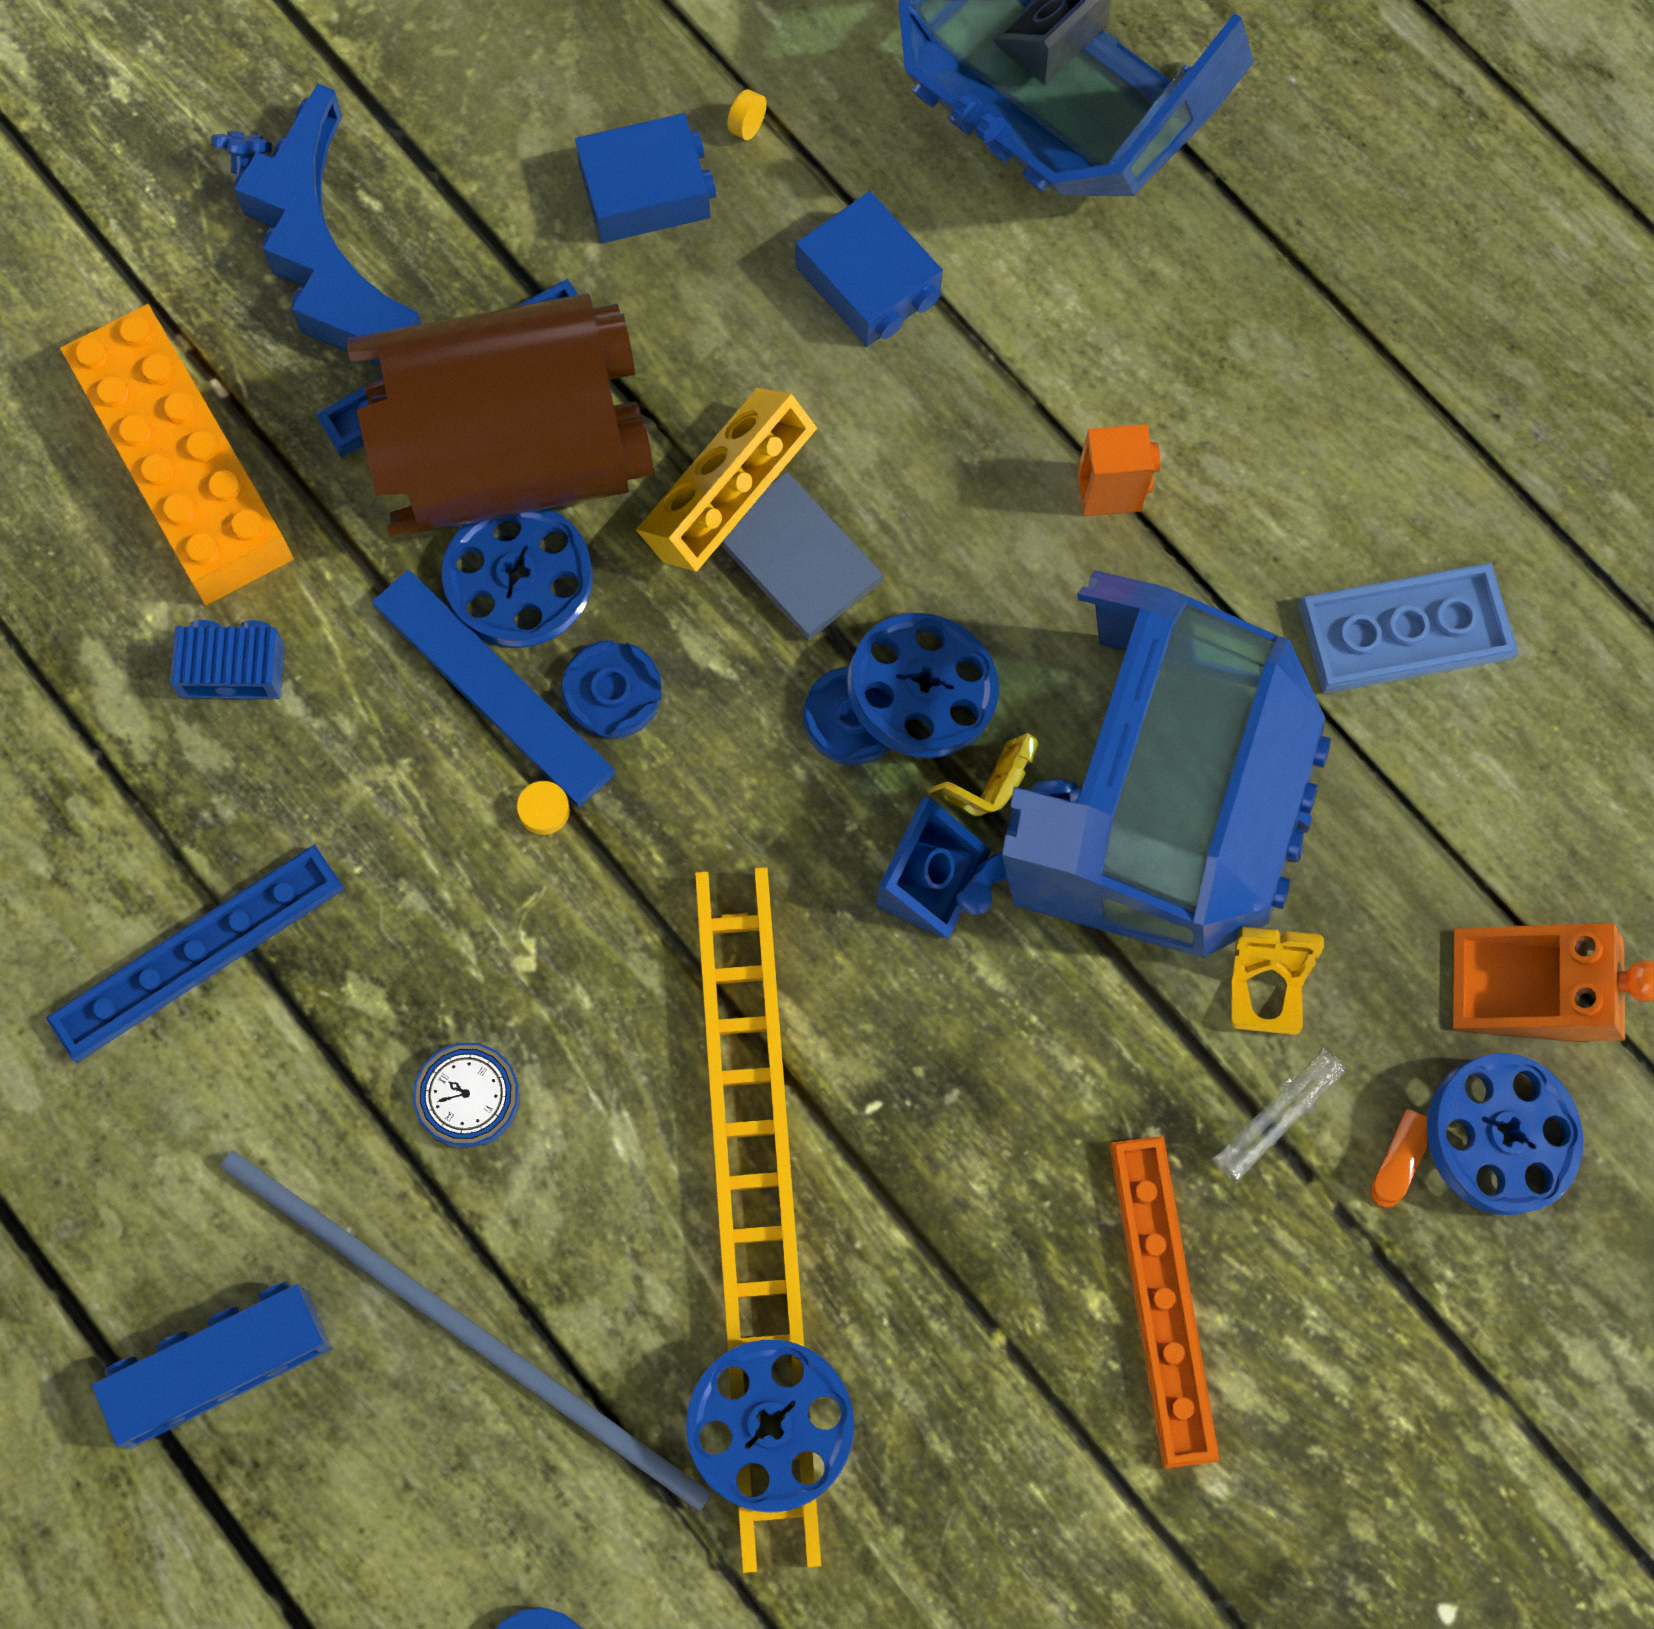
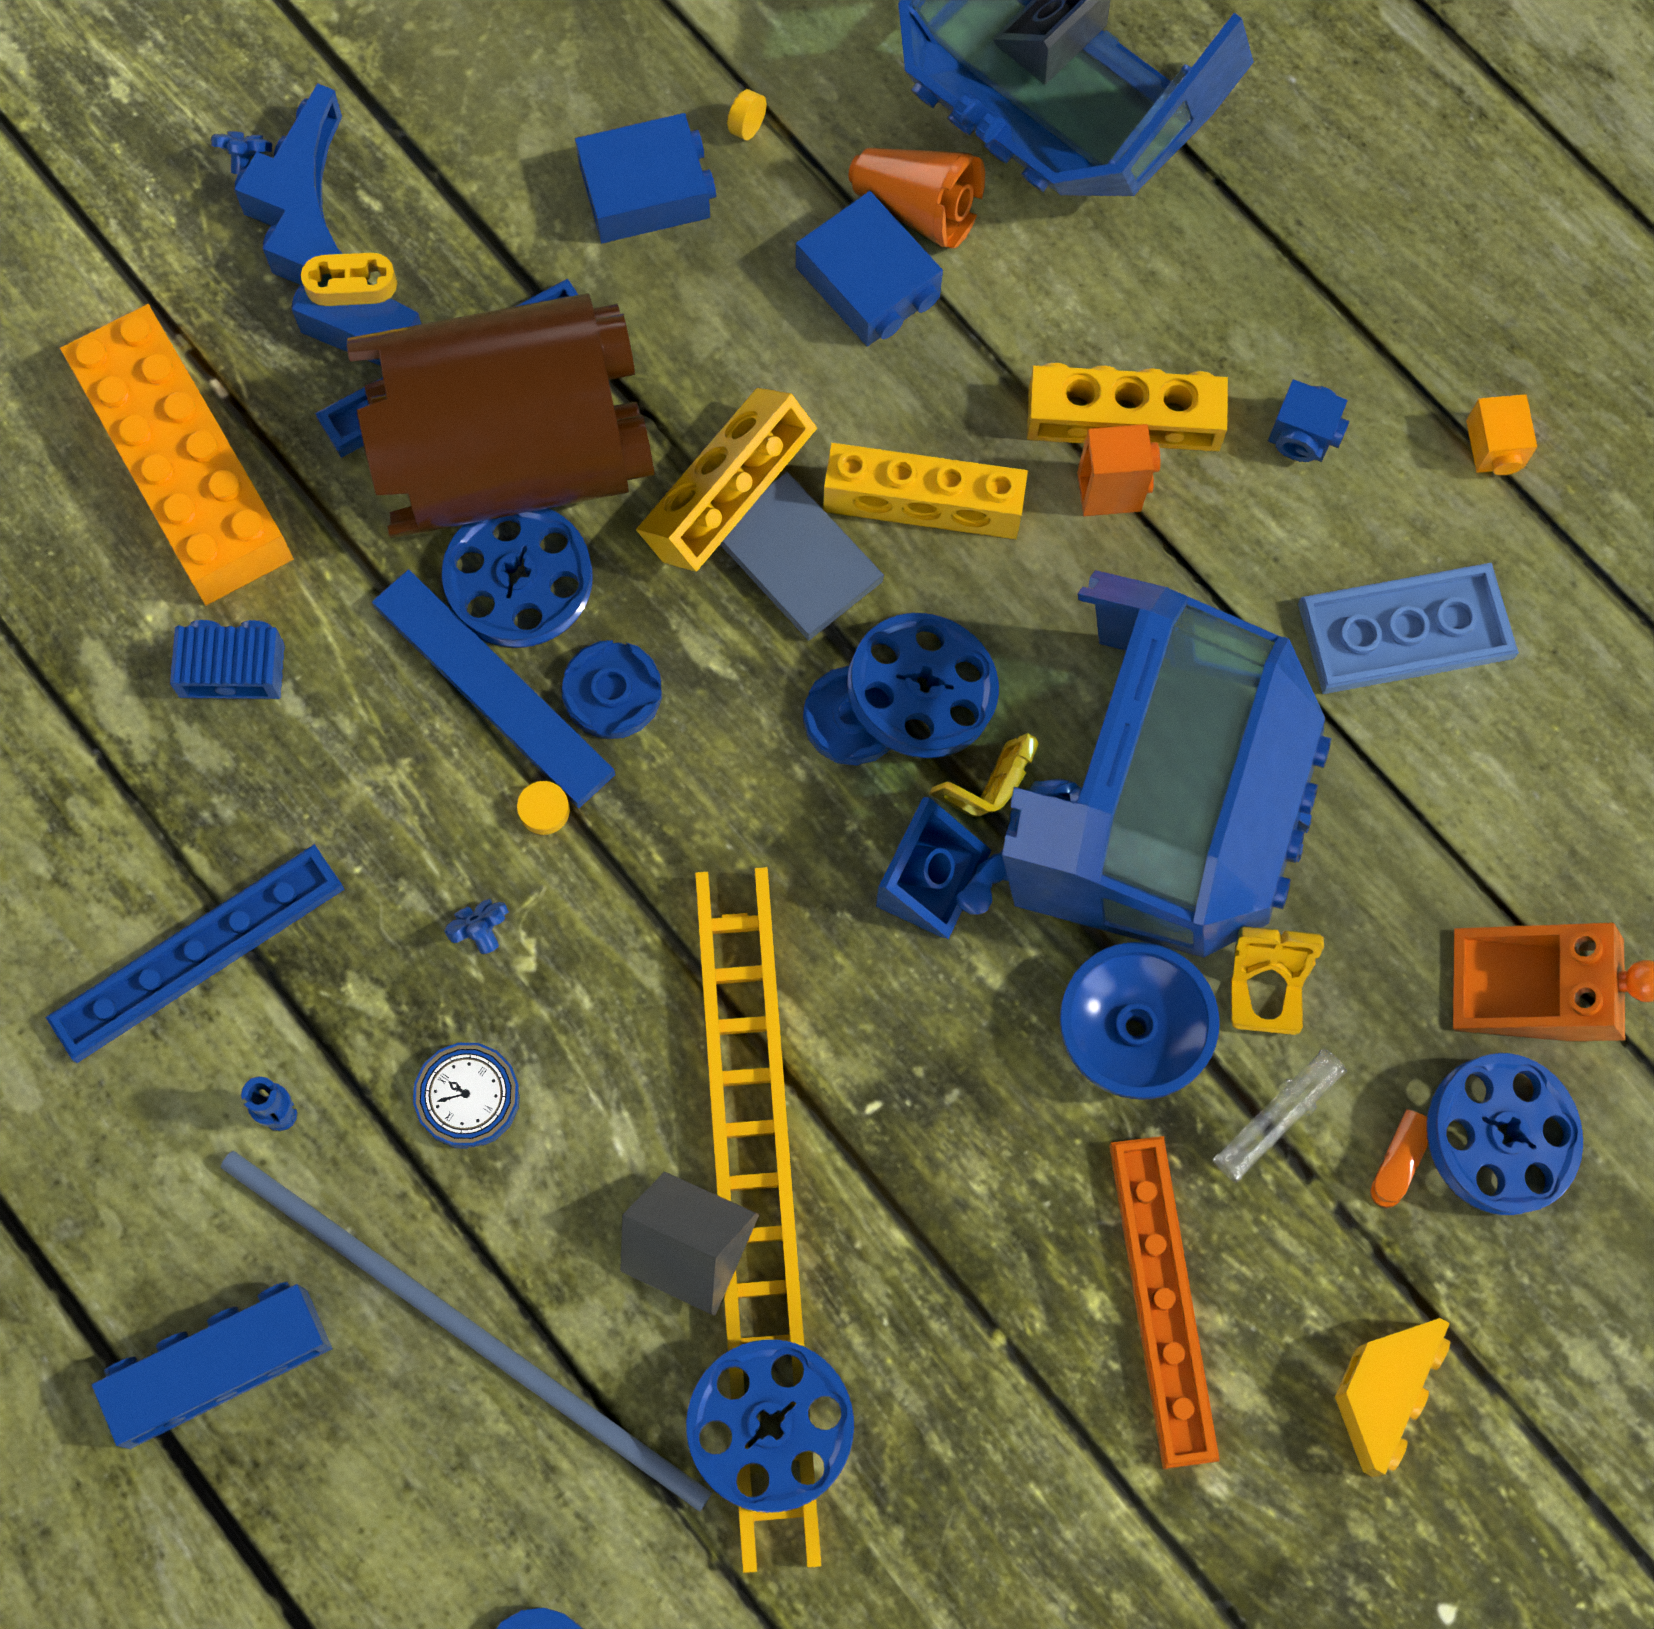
(262, 1106): none -> blue pin
(349, 279): none -> yellow beam
(478, 925): none -> blue plant
(685, 1241): none -> dark grey slope
(923, 189): none -> orange cone
(924, 491): none -> yellow brick
(1058, 420): none -> yellow brick
(1161, 994): none -> blue dish
(1309, 422): none -> blue brick
(1387, 1389): none -> yellow slope
(1501, 434): none -> light orange brick

